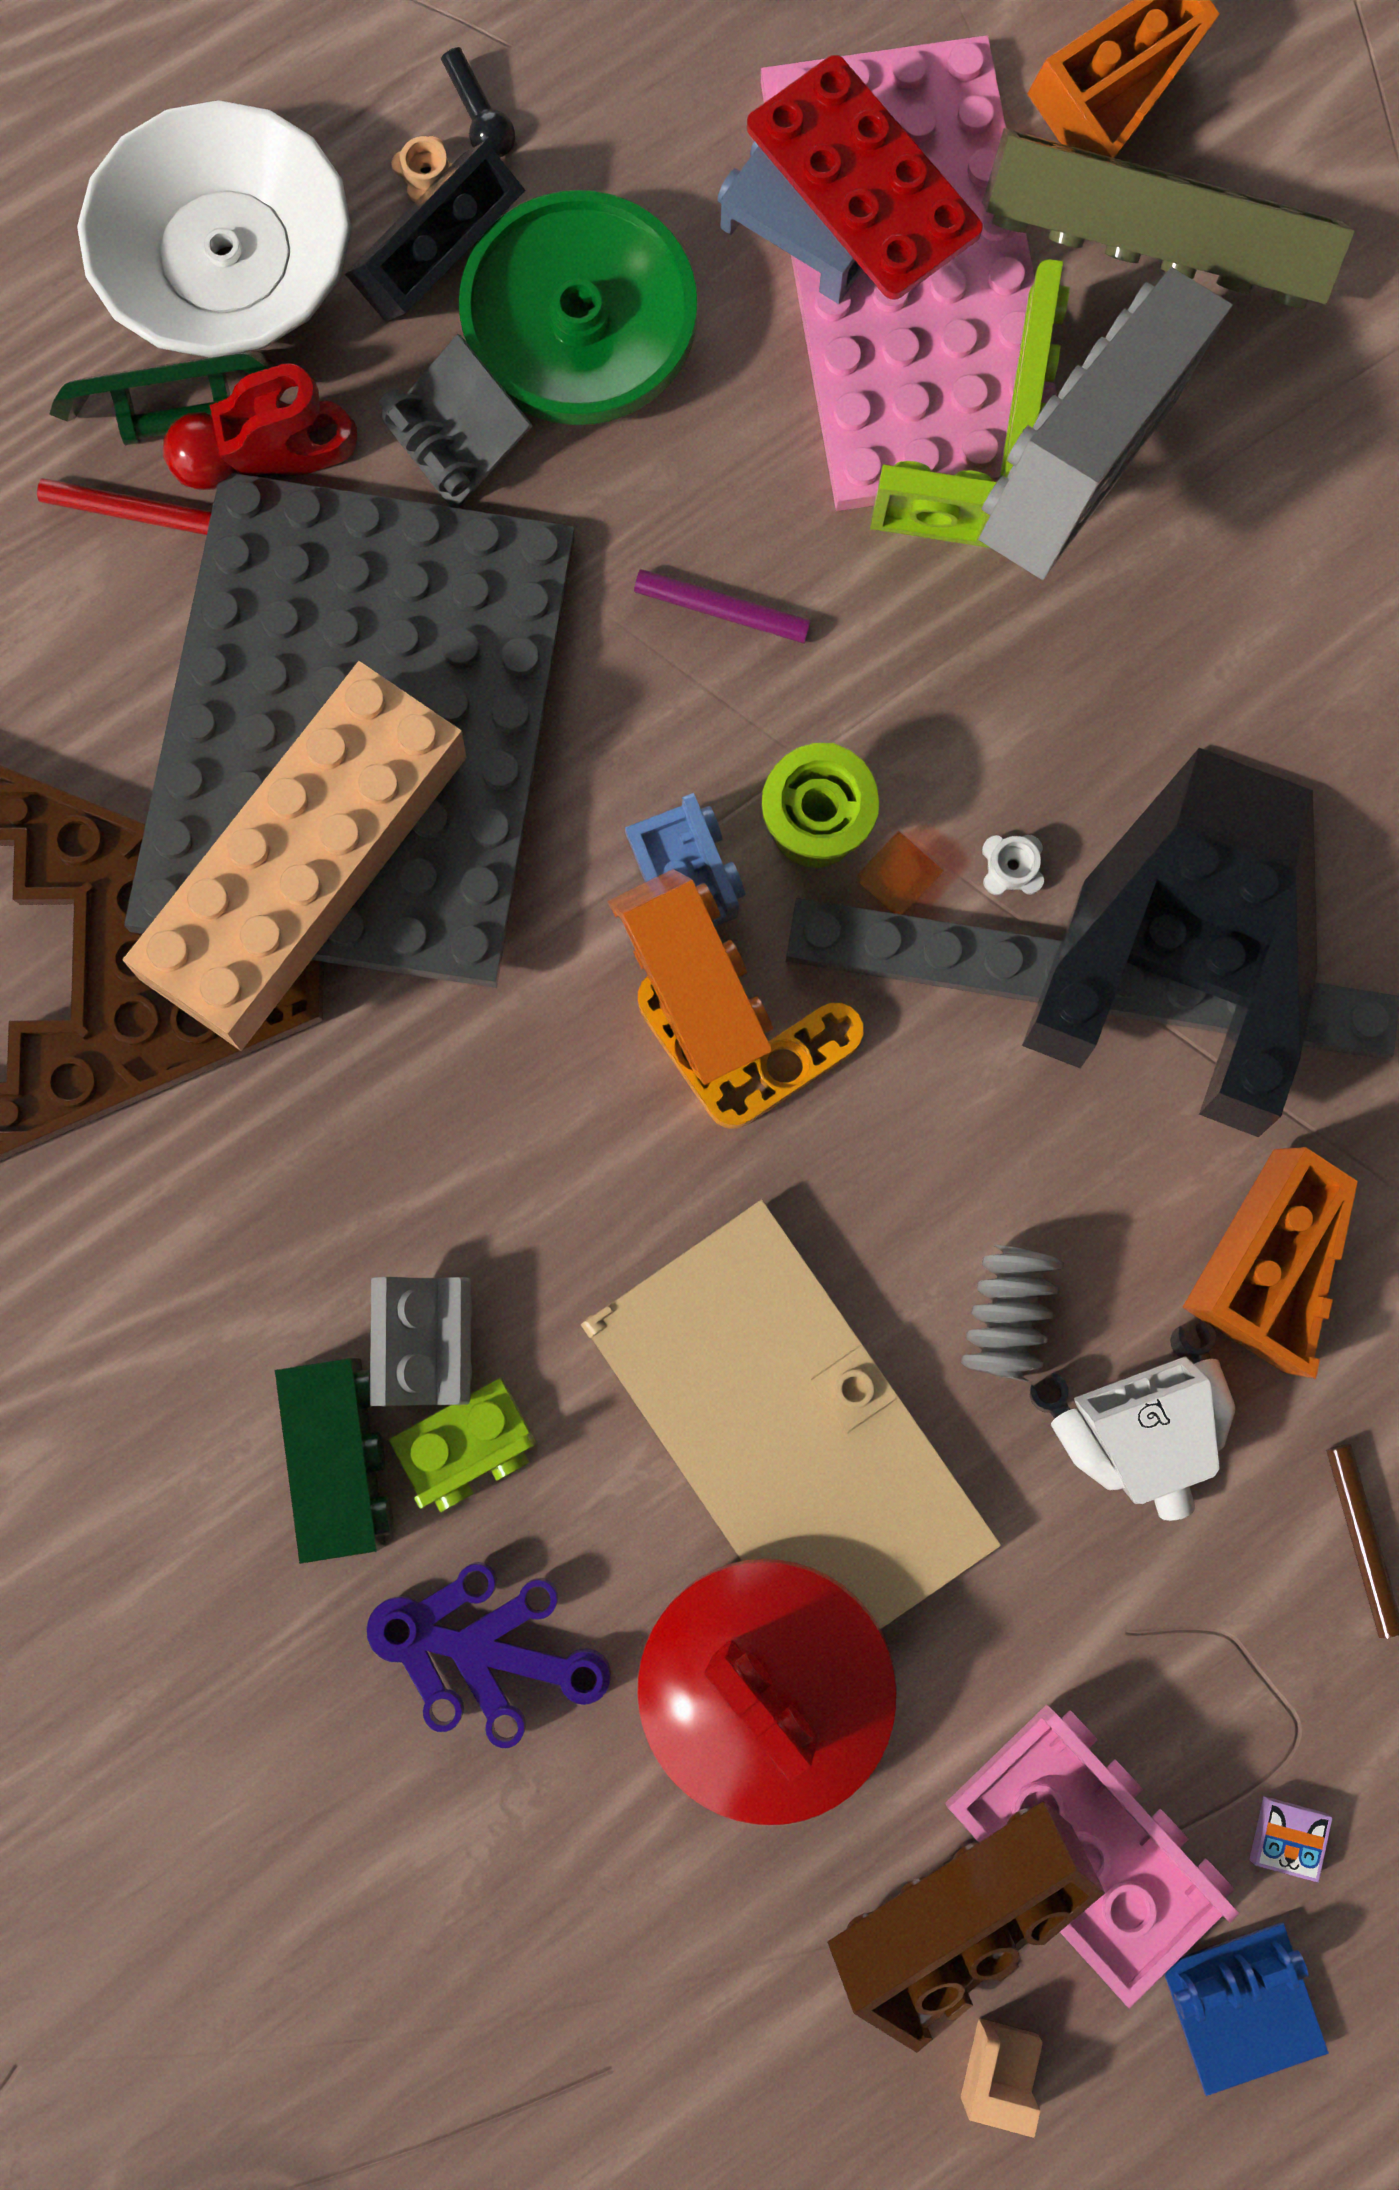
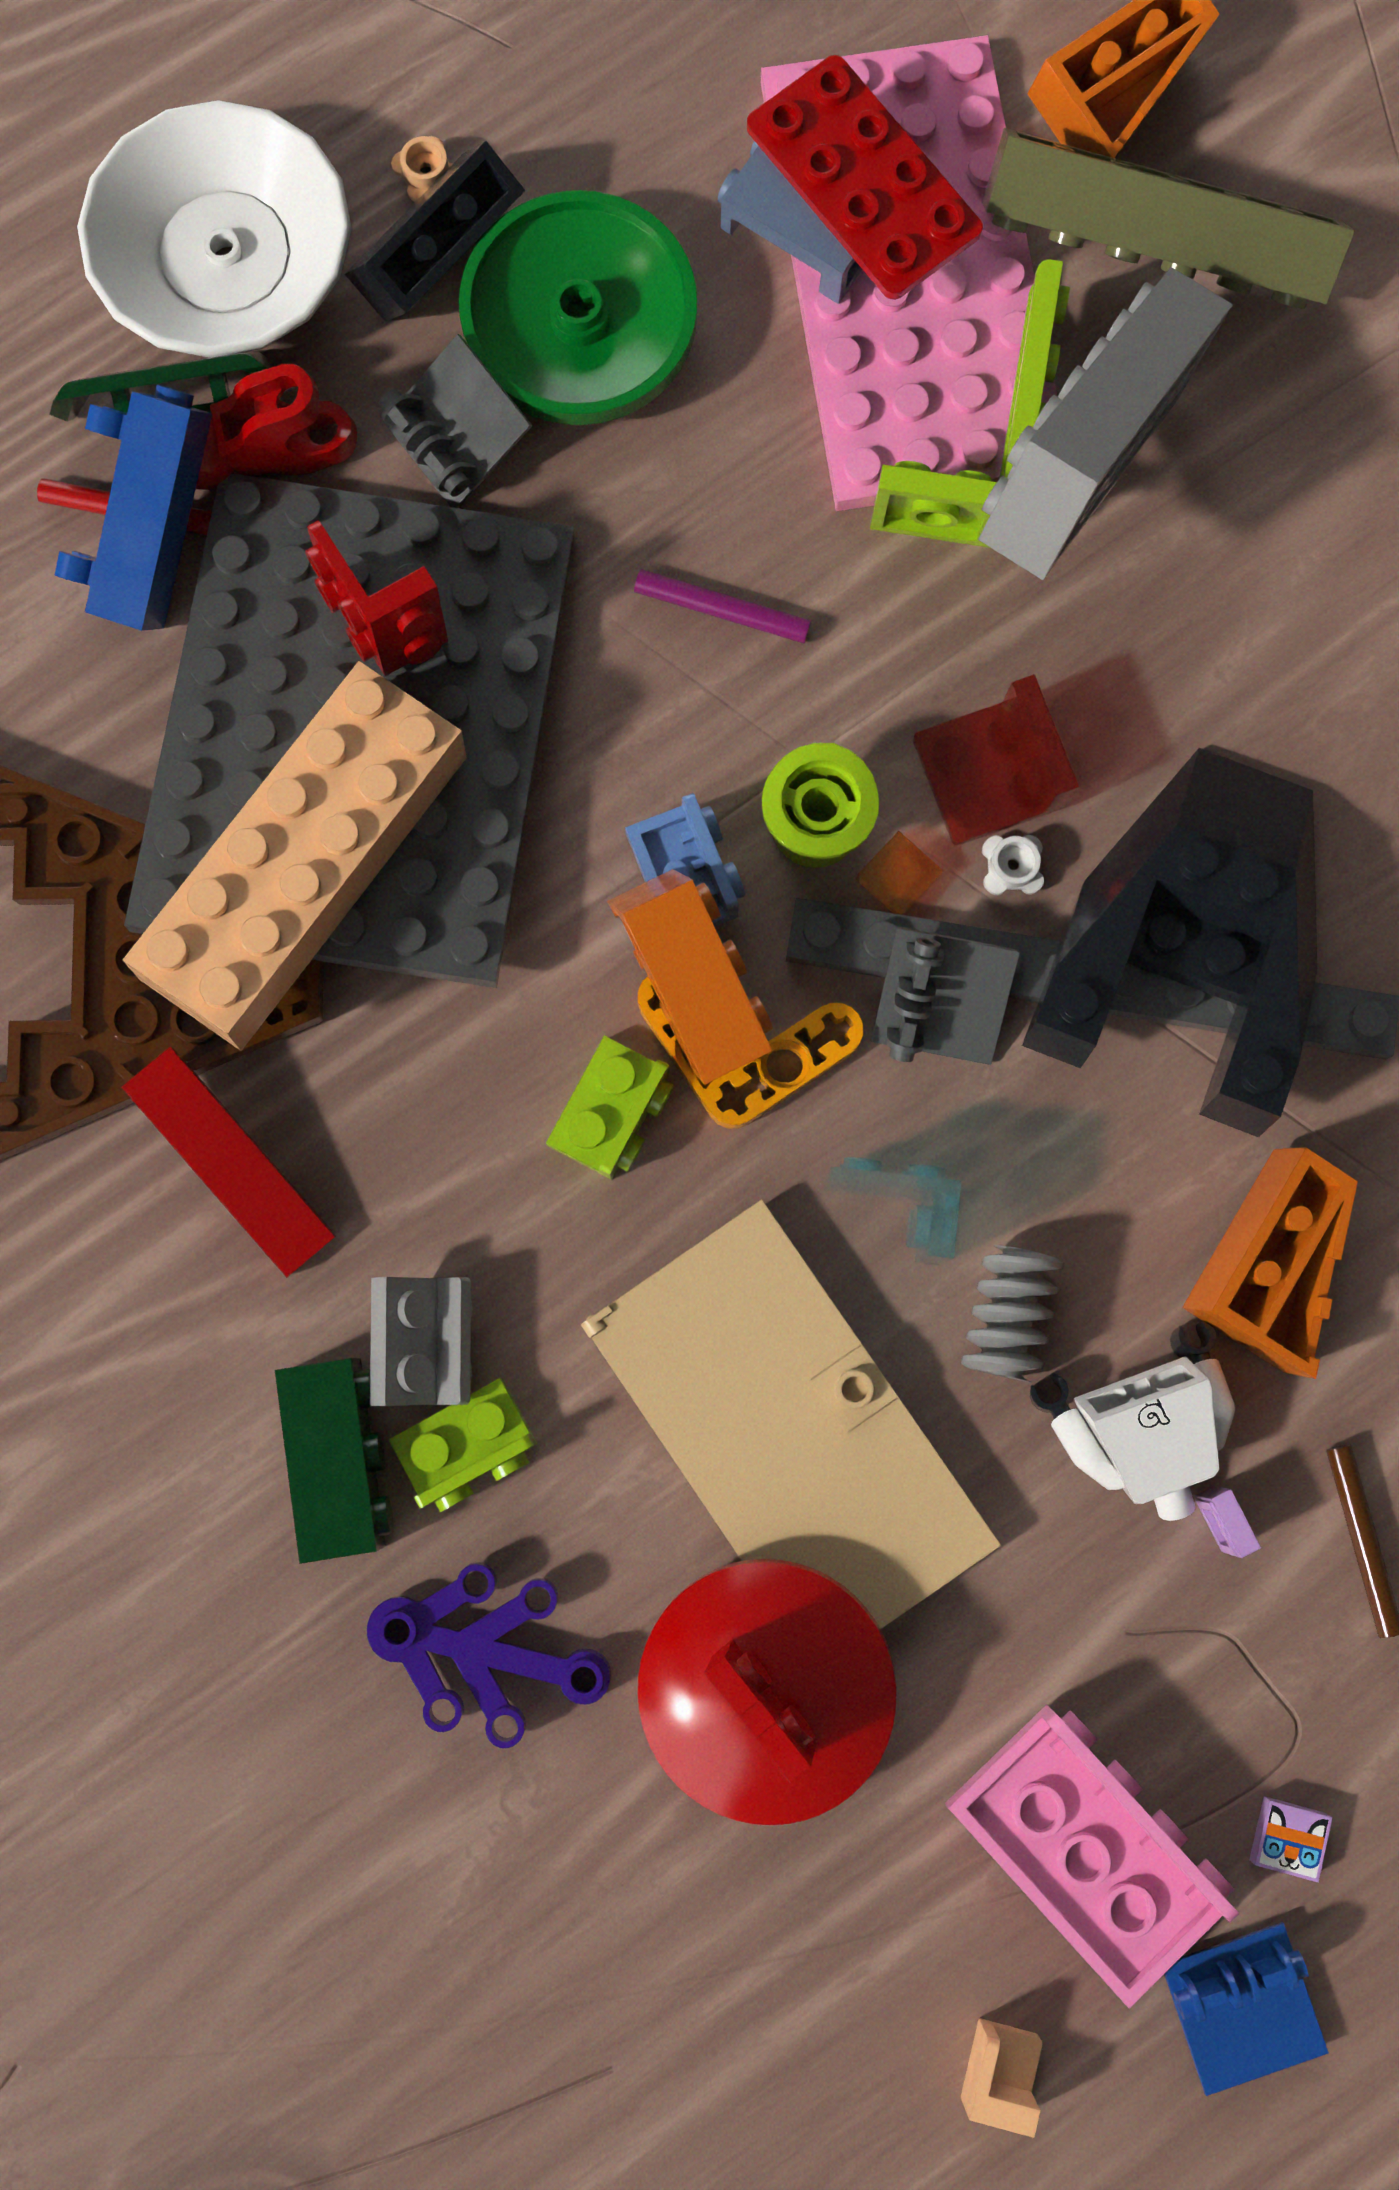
(145, 509): none -> blue brick
(228, 1161): none -> red tile
(392, 625): none -> red bracket
(486, 123): black bar -> none
(610, 1107): none -> lime bracket
(931, 1224): none -> clear light blue bracket
(943, 996): none -> dark grey hinge
(964, 1924): reddish brown wedge -> none
(997, 765): none -> clear red bracket
(1227, 1521): none -> lavender tile

